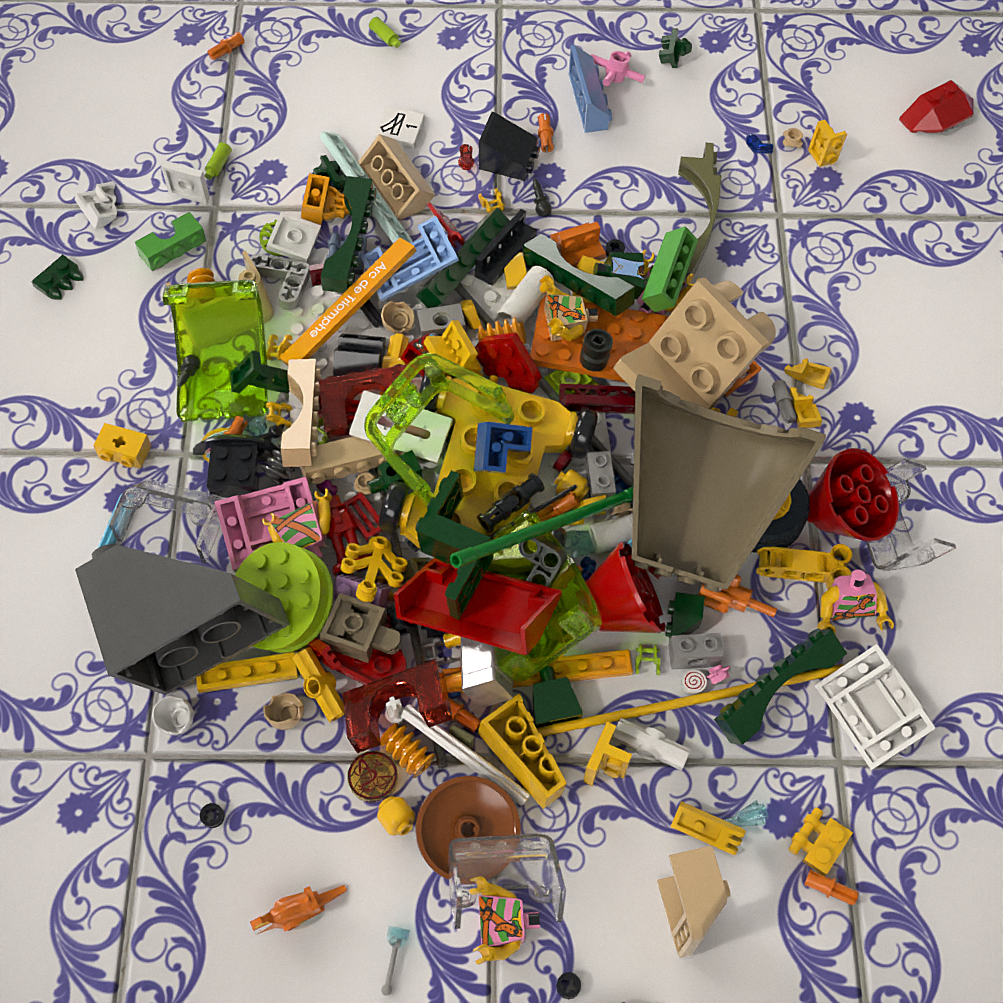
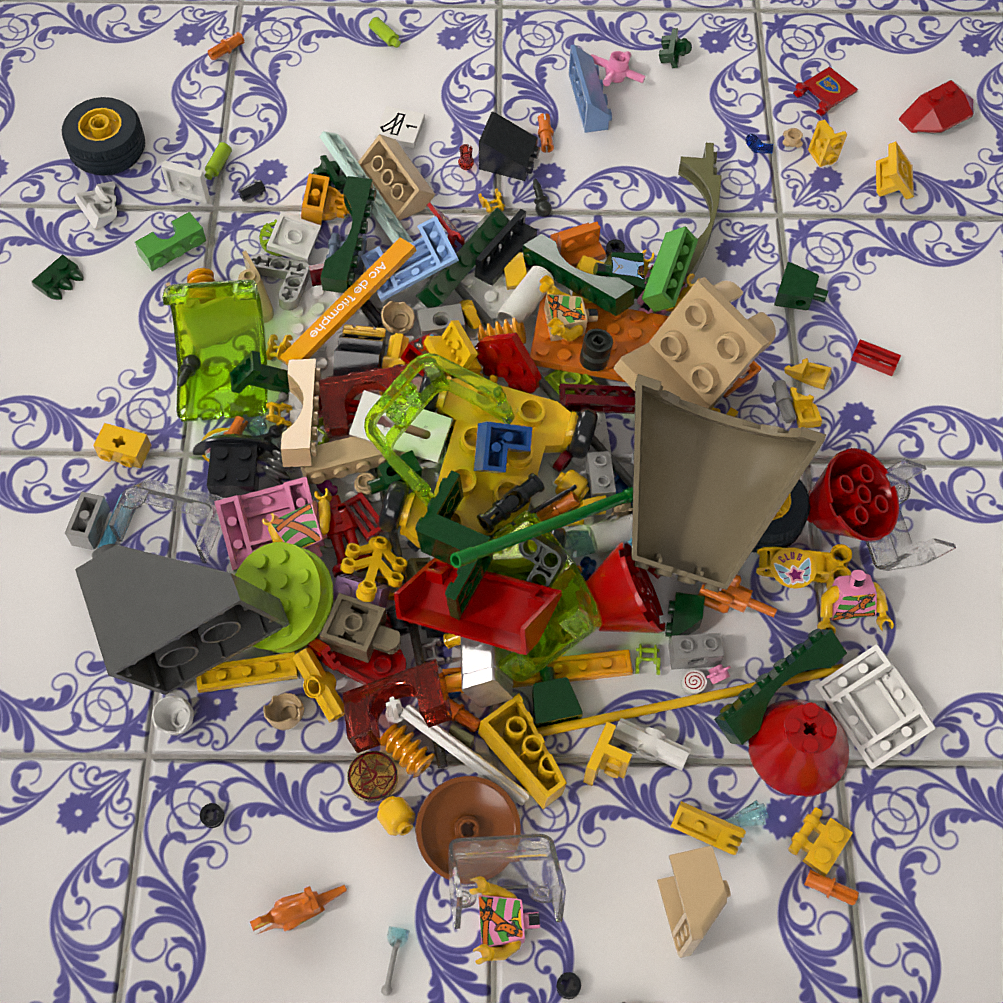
(87, 520): none -> light grey brick
(103, 136): none -> black wheel
(251, 190): none -> black pin
(364, 330): none -> yellow axle
(793, 568): none -> sticker
(799, 288): none -> dark green torso
(799, 748): none -> red cone
(828, 87): none -> red flag
(876, 354): none -> red tile
(894, 173): none -> yellow bracket

